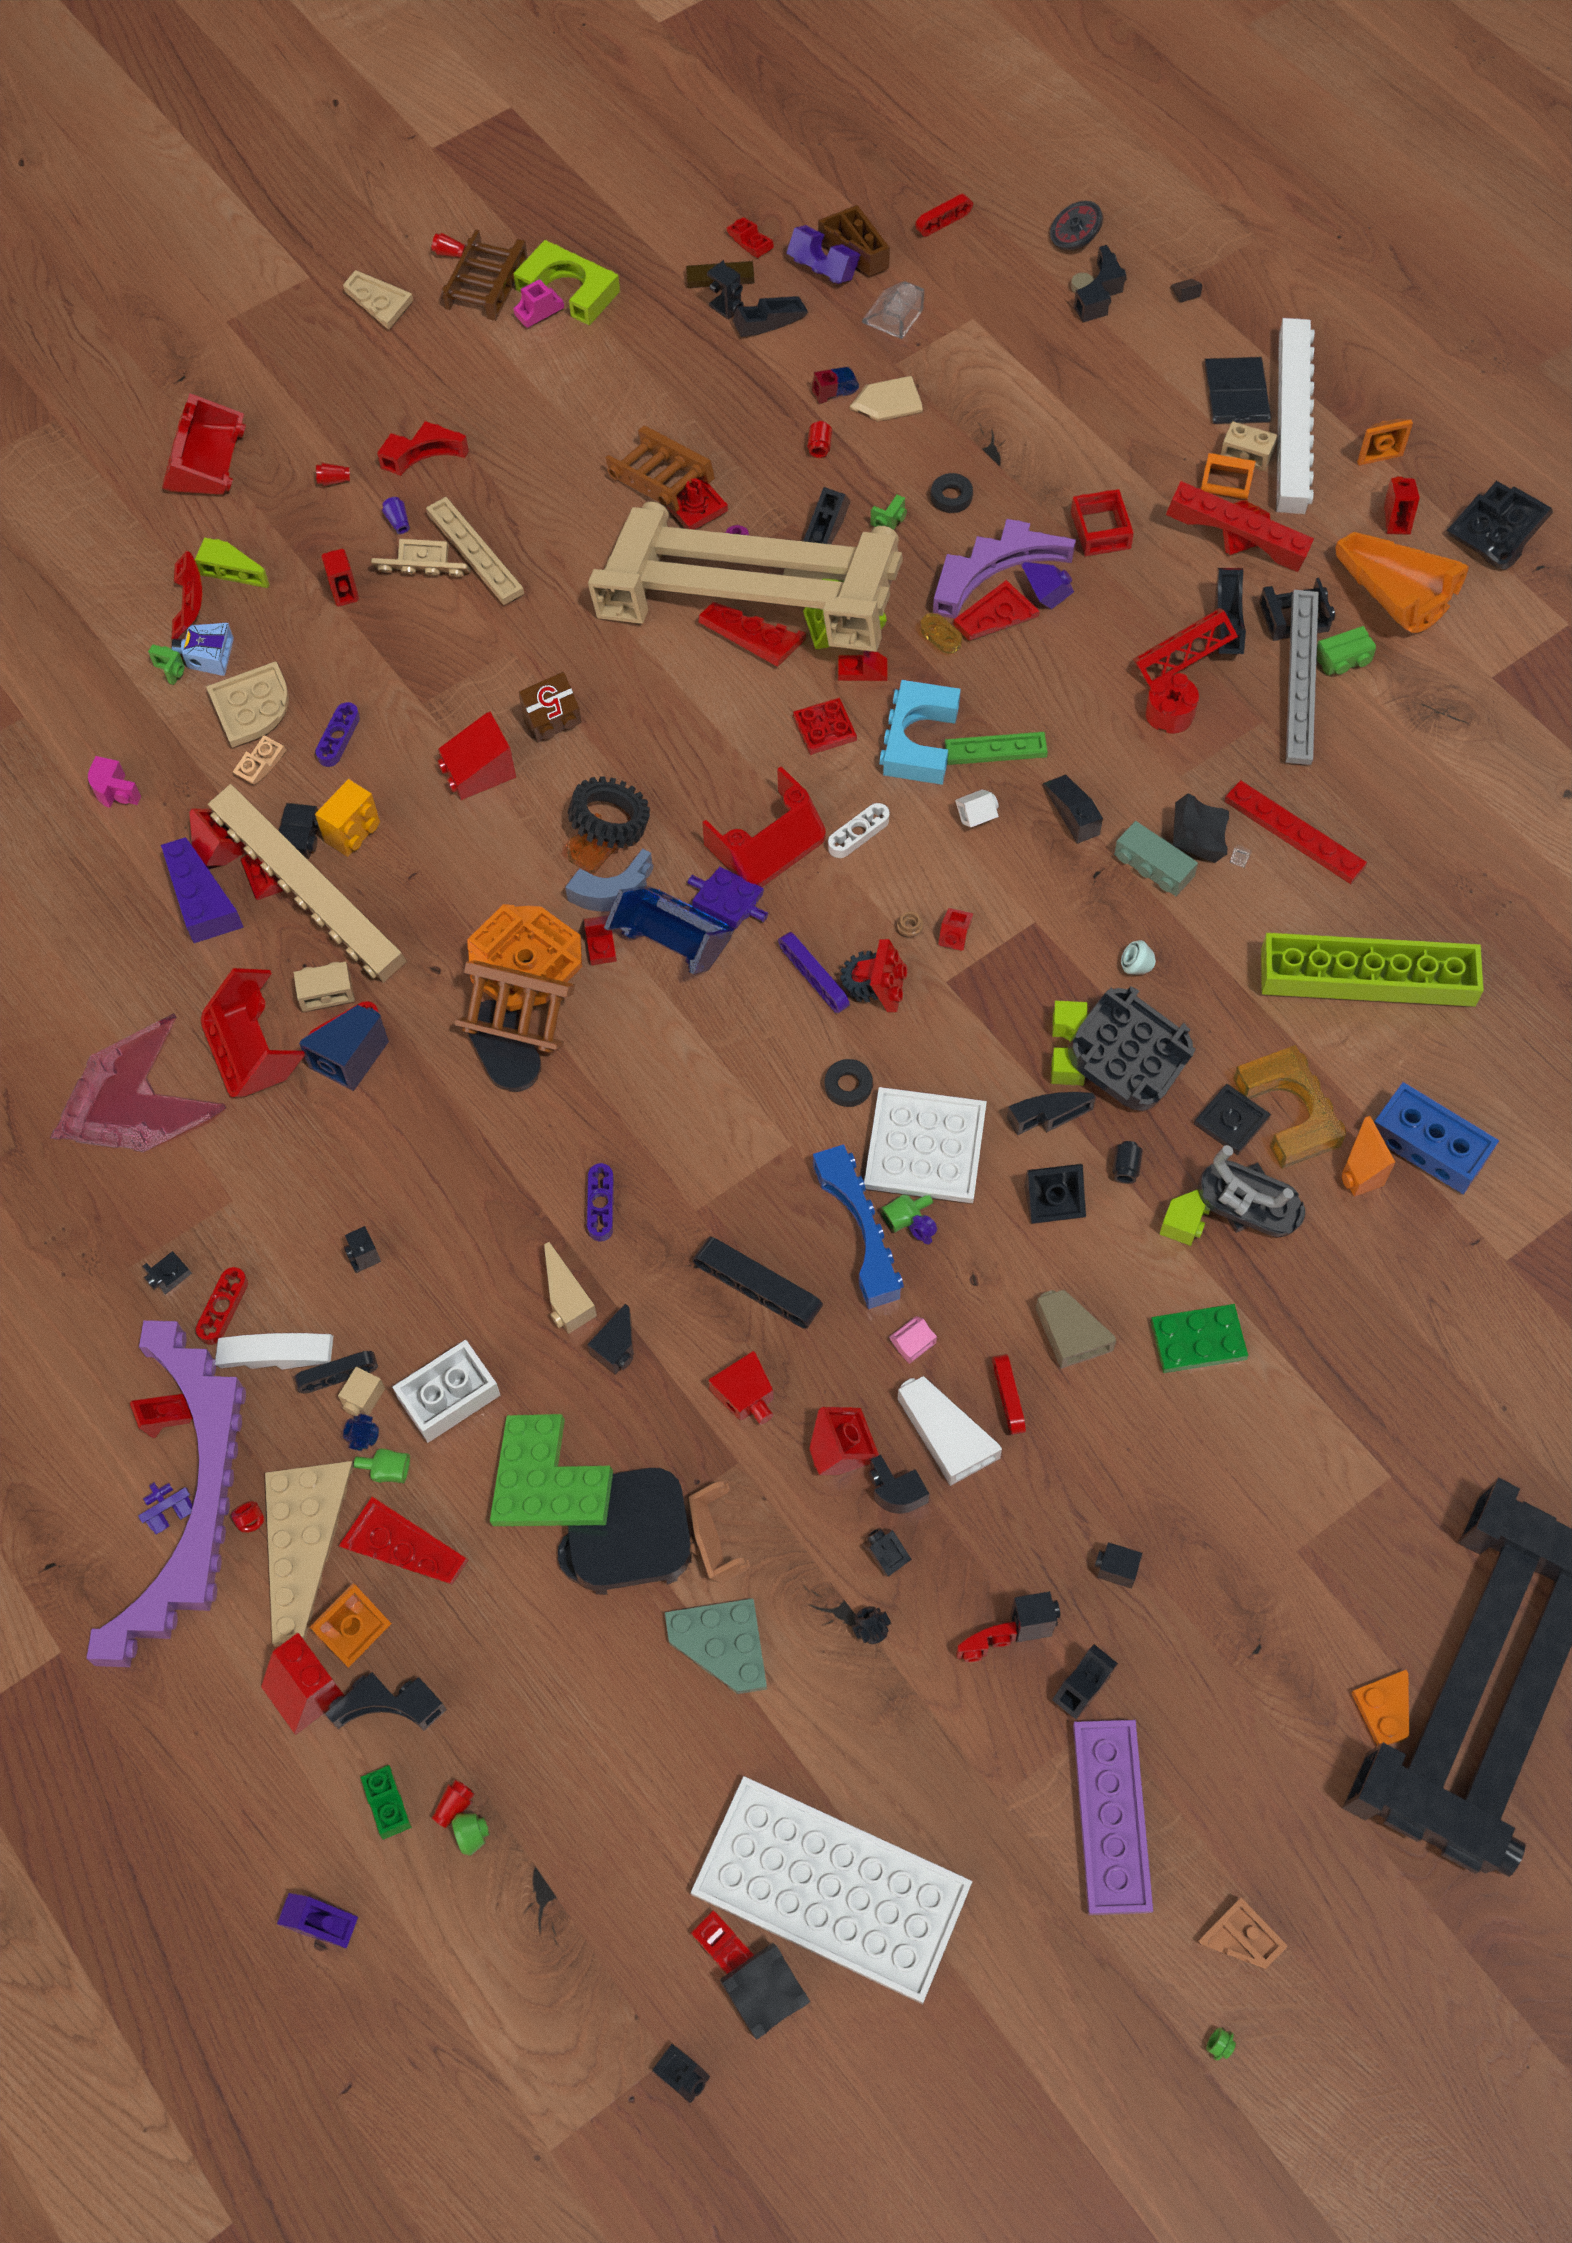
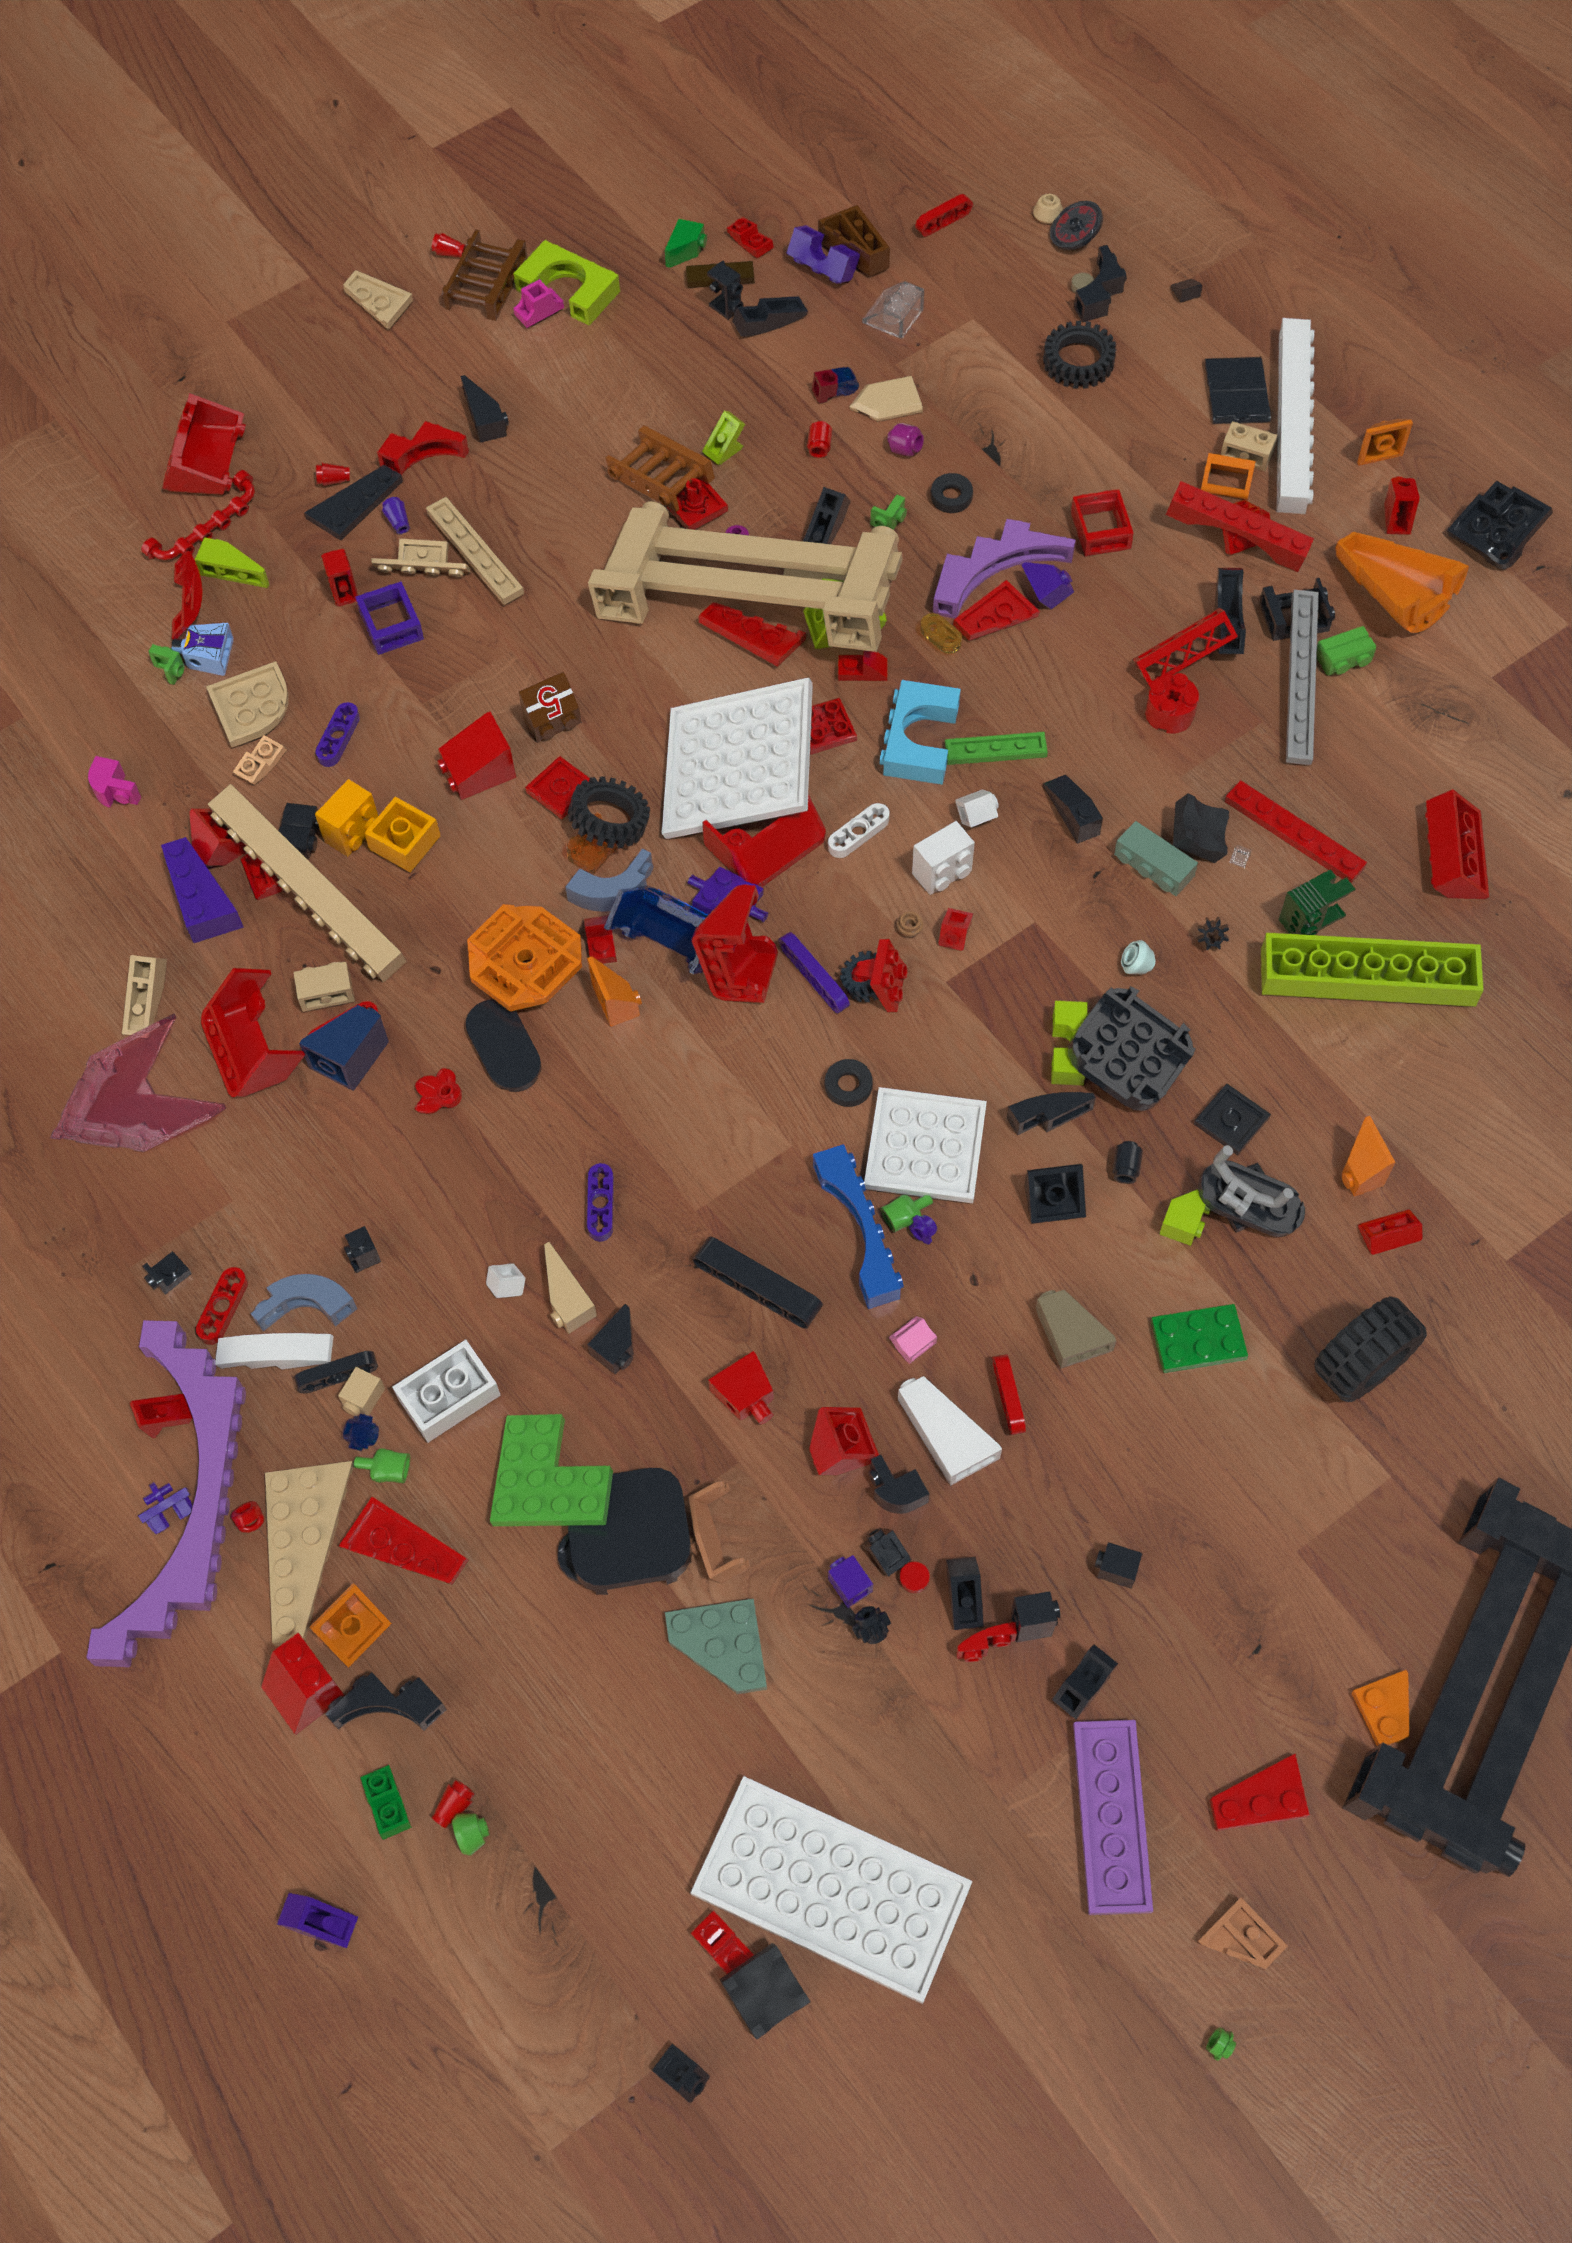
(143, 992): none -> tan slope
(243, 481): none -> red bar
(304, 1291): none -> sand blue arch
(351, 505): none -> black wing
(386, 638): none -> dark purple window
(402, 834): none -> light orange brick
(438, 1091): none -> red plate
(485, 412): none -> black slope
(505, 1280): none -> white slope
(531, 986): dark orange fence -> none
(556, 786): none -> red plate
(613, 993): none -> orange slope
(685, 242): none -> green slope
(724, 438): none -> lime slope
(731, 957): none -> red windscreen
(738, 758): none -> white plate
(849, 1580): none -> dark purple brick
(905, 439): none -> magenta head
(914, 1577): none -> red tile
(943, 858): none -> white brick
(965, 1593): none -> black slope
(1047, 208): none -> tan cone
(1082, 335): none -> black tyre
(1209, 927): none -> black gear
(1263, 1798): none -> red wing
(1289, 1072): clear yellow arch -> none
(1307, 905): none -> dark green piece
(1370, 1349): none -> black tyre
(1391, 1231): none -> red slope
(1434, 1138): blue brick -> none
(1456, 847): none -> red slope

